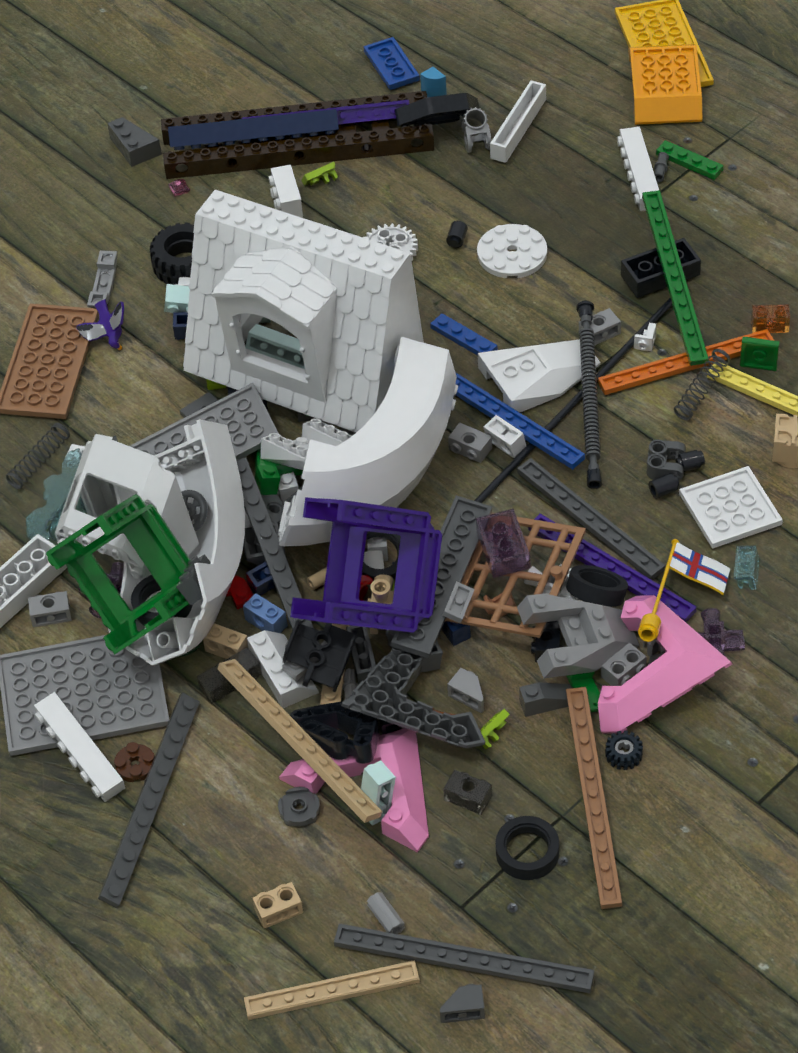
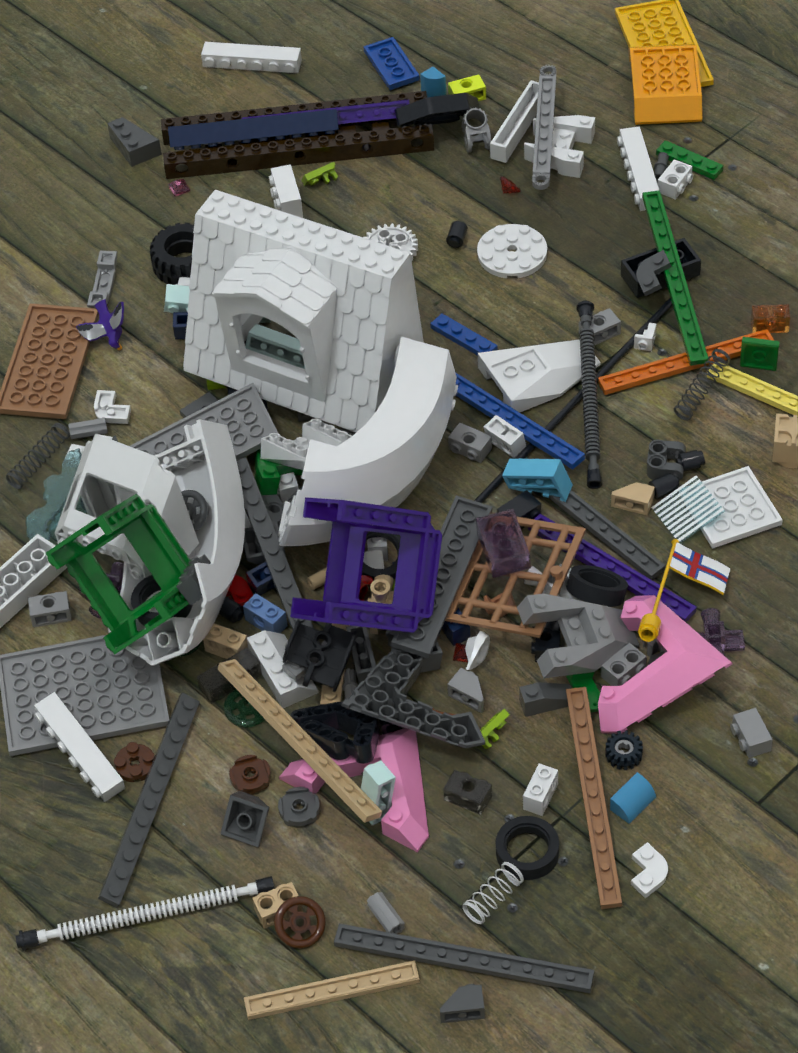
(33, 937): none -> white hose
(88, 428): none -> light grey axle
(105, 408): none -> white plate
(231, 610): none -> black brick
(240, 719): none -> clear green plate
(245, 818): none -> dark grey slope
(251, 57): none -> white brick
(252, 784): none -> reddish brown plate
(296, 940): none -> reddish brown plate
(458, 602): light grey plate -> none
(460, 653): none -> clear red slope
(472, 85): none -> neon yellow brick
(477, 649): none -> white piece
(508, 186): none -> clear red slope
(509, 875): none -> white piece
(524, 506): none -> black brick
(538, 475): none -> medium azure wedge
(540, 789): none -> white brick
(544, 127): none -> light grey plate
(566, 132): none -> white wedge
(632, 798): none -> dark azure brick
(634, 498): none -> tan slope
(649, 269): none -> dark grey plate
(654, 870): none -> white plate
(675, 179): none -> white brick
(688, 509): none -> sticker
(746, 566): clear light blue hinge -> none
(751, 732): none -> light grey brick

